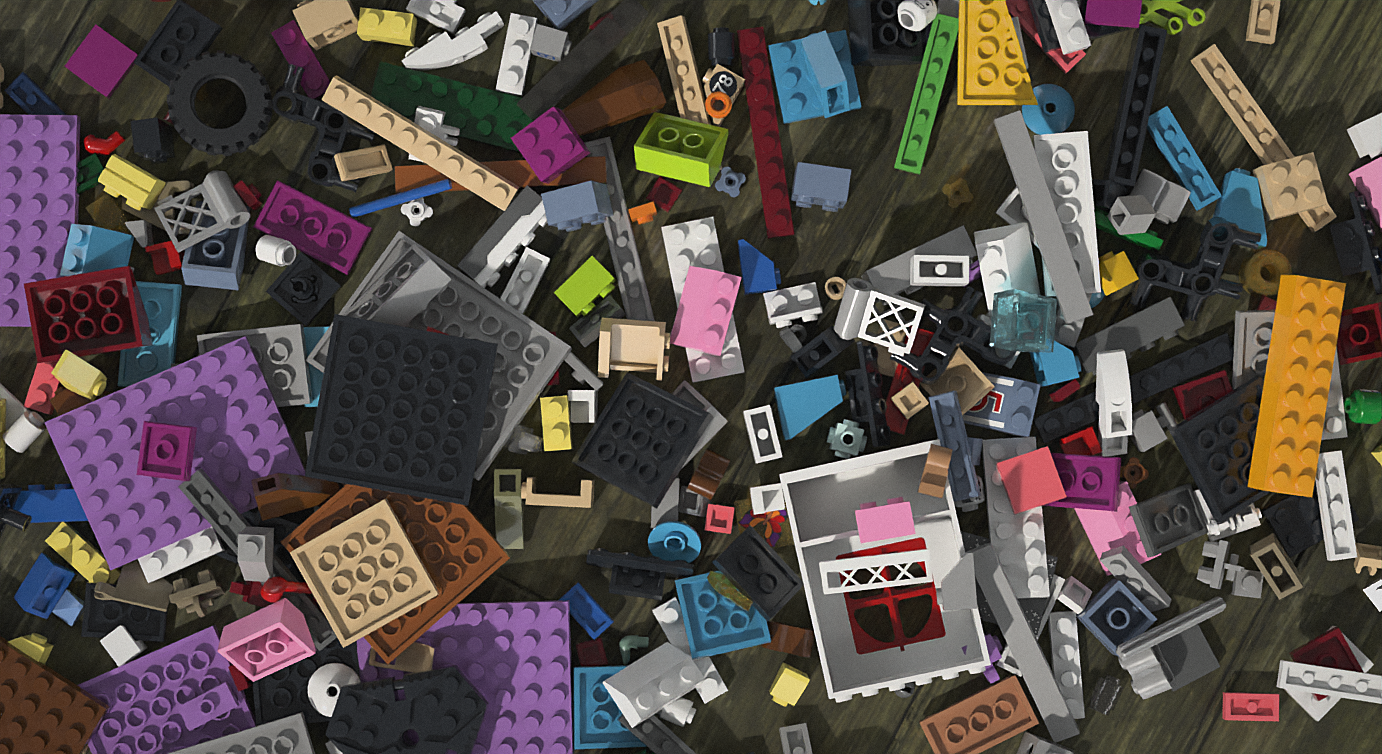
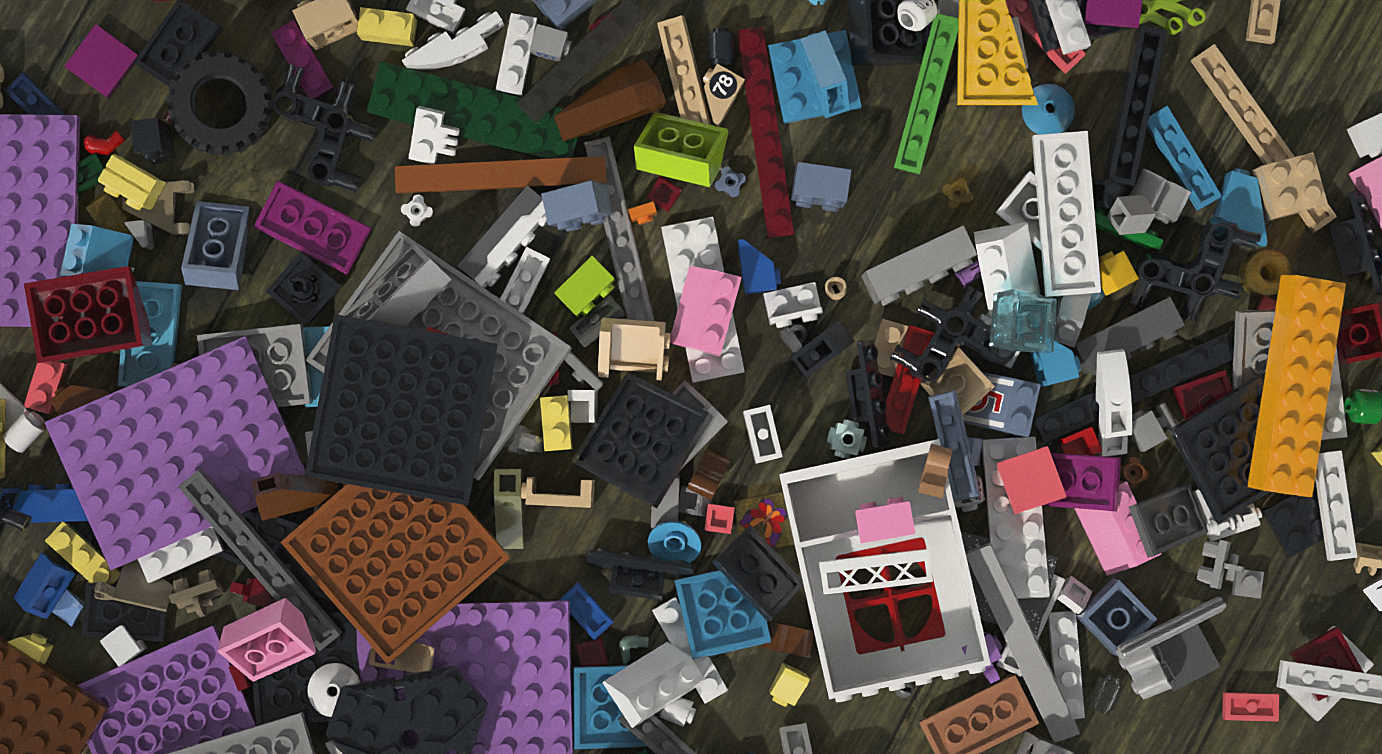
(79, 376): light yellow slope -> none
(165, 257): red panel -> none
(166, 451): magenta tile -> none
(208, 706): medium lavender plate -> none
(222, 200): light grey piece -> none
(249, 194): dark red plate -> none
(256, 553): light grey slope -> none
(275, 250): white brick -> none
(276, 586): red bar -> none
(363, 162): tan tile -> none
(364, 573): tan plate -> none
(400, 198): blue bar -> none
(420, 143): tan plate -> none
(550, 145): magenta brick -> none
(718, 96): orange plate -> none
(728, 590): clear yellow slope -> none
(767, 498): white panel -> none
(806, 402): dark azure slope -> none
(856, 312): light grey piece -> none
(909, 400): tan plate -> none
(939, 270): white brick -> none
(959, 586): light grey slope -> none
(1043, 217): light grey tile -> none
(1065, 390): dark red tile -> none
(1135, 578): light grey plate -> none
(1276, 566): dark tan brick -> none

